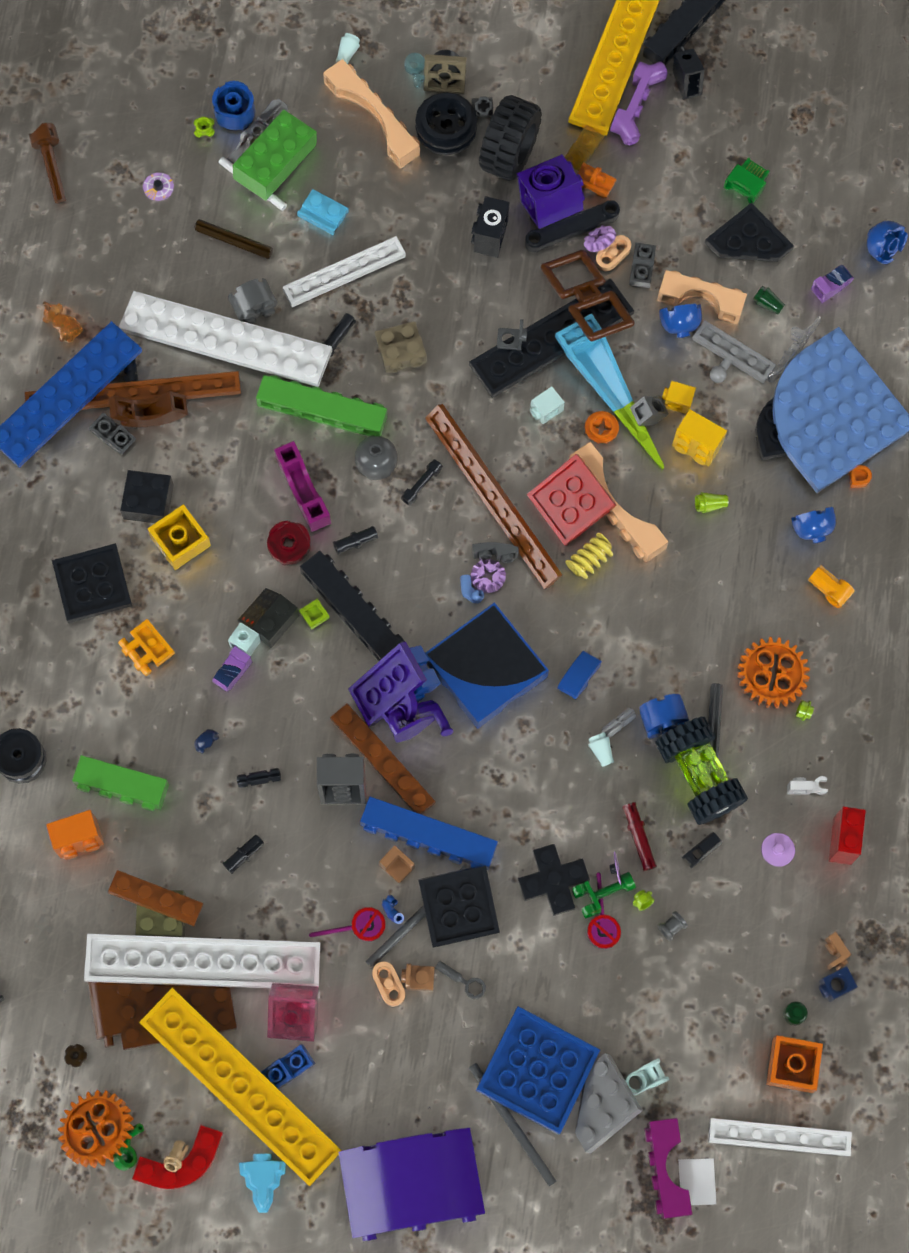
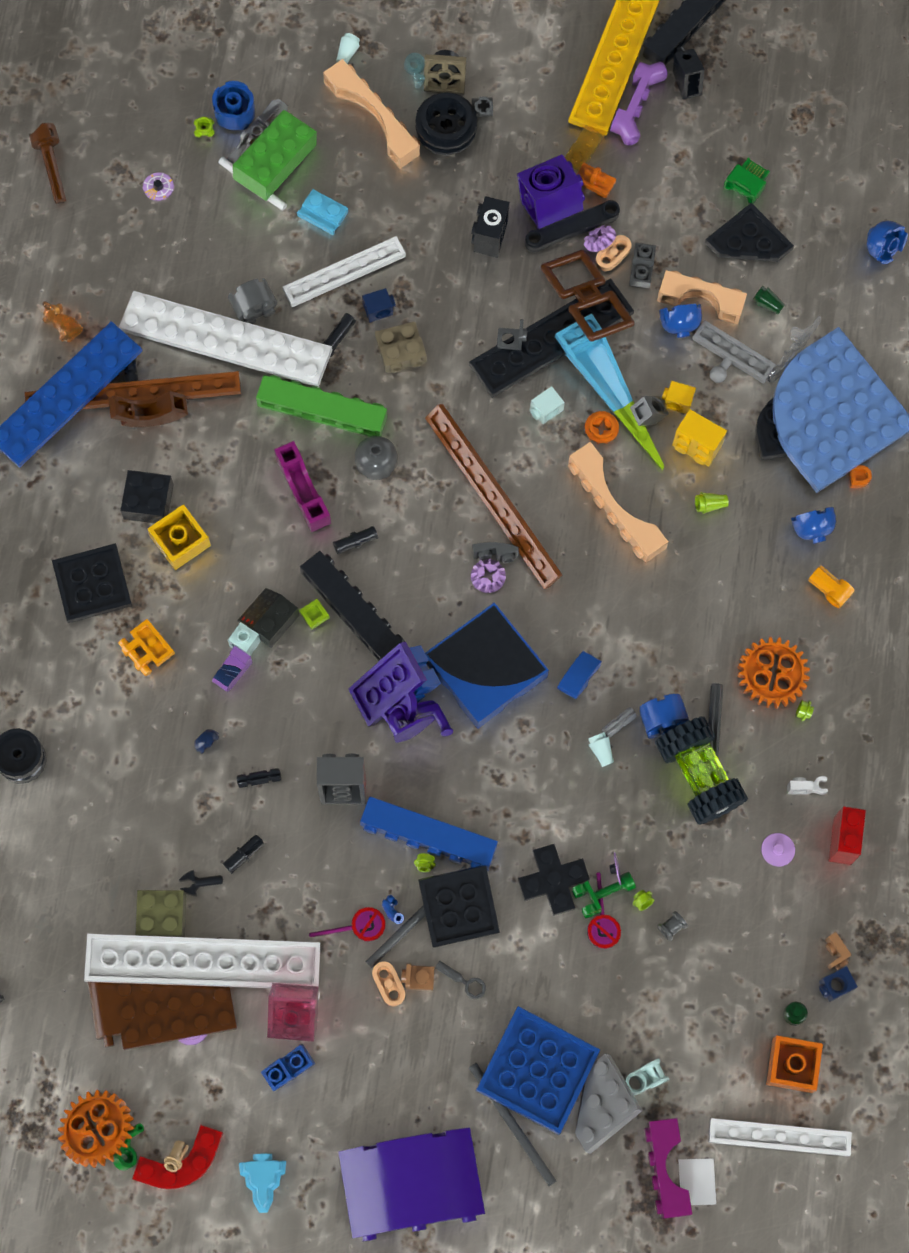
(70, 1051): dark brown plate -> none
(75, 834): orange brick -> none
(112, 434): dark grey slope -> none
(120, 782): bright green brick -> none
(155, 898): dark orange plate -> none
(199, 882): none -> black bar
(233, 239): dark brown axle -> none
(240, 1086): yellow plate -> none
(289, 530): dark red plate -> none
(378, 305): none -> dark blue brick
(382, 759): dark orange plate -> none
(396, 864): medium nougat panel -> none
(410, 495): black bar -> none
(425, 862): none -> lime plate
(468, 591): medium blue arm -> none
(510, 137): black tyre -> none
(571, 499): plate -> none
(589, 556): light yellow piece -> none
(639, 836): dark red pin -> none
(704, 847): black bar -> none
(831, 283): medium lavender leg -> none

